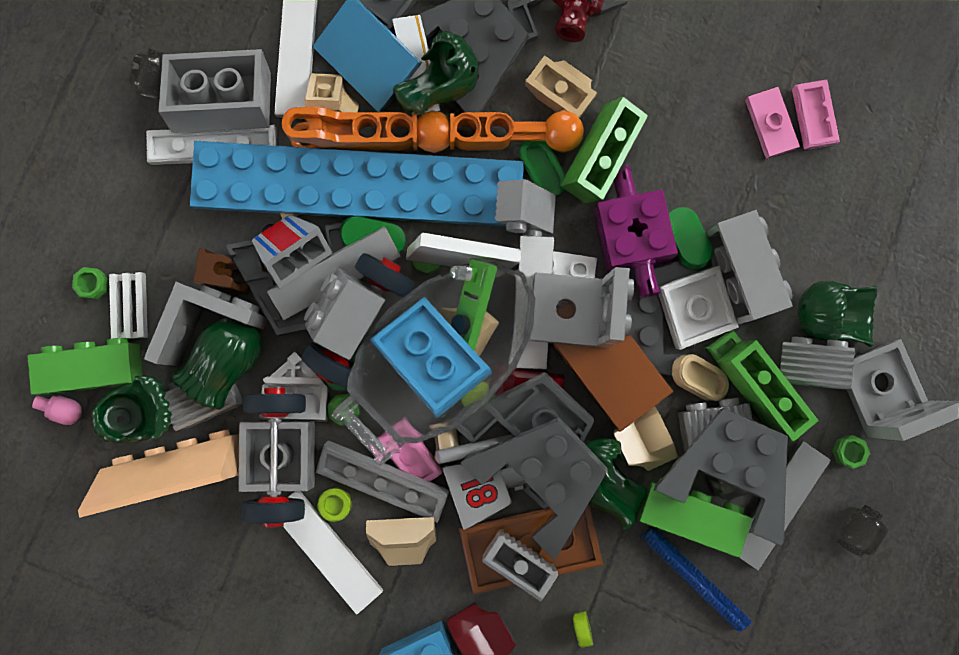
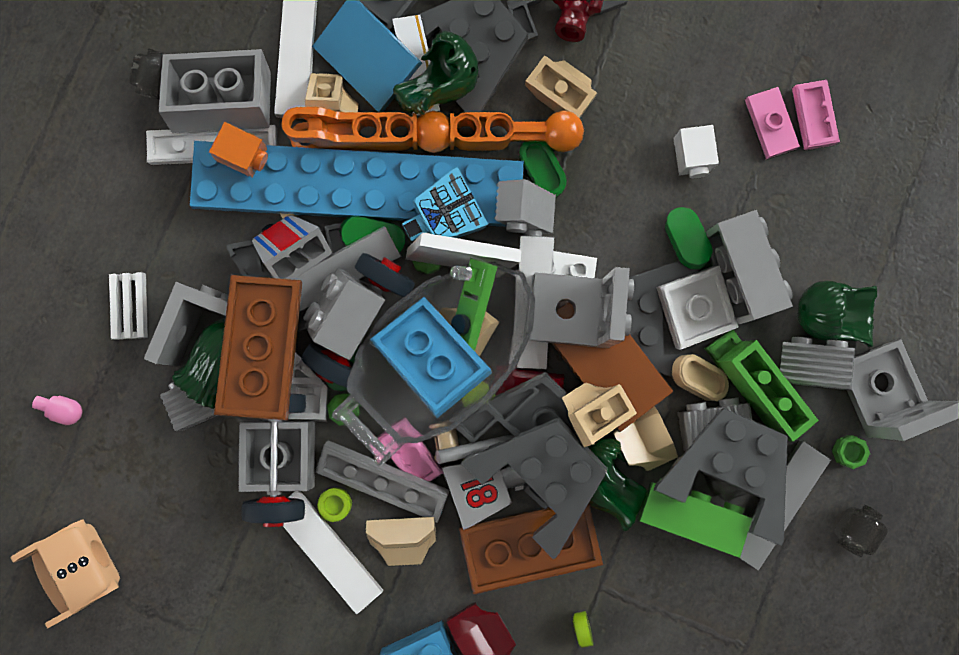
(72, 568): none -> light nougat piece
(84, 367): bright green brick -> none
(90, 283): bright green tile -> none
(140, 406): dark green piece -> none
(163, 472): light nougat slope -> none
(217, 272): reddish brown hinge -> none
(239, 150): none -> orange brick
(258, 348): none -> dark orange tile
(446, 209): none -> torso
(520, 565): light grey brick -> none
(597, 411): none -> tan slope
(604, 150): bright green brick -> none
(645, 214): magenta brick -> none
(696, 151): none -> white brick
(697, 580): blue axle -> none

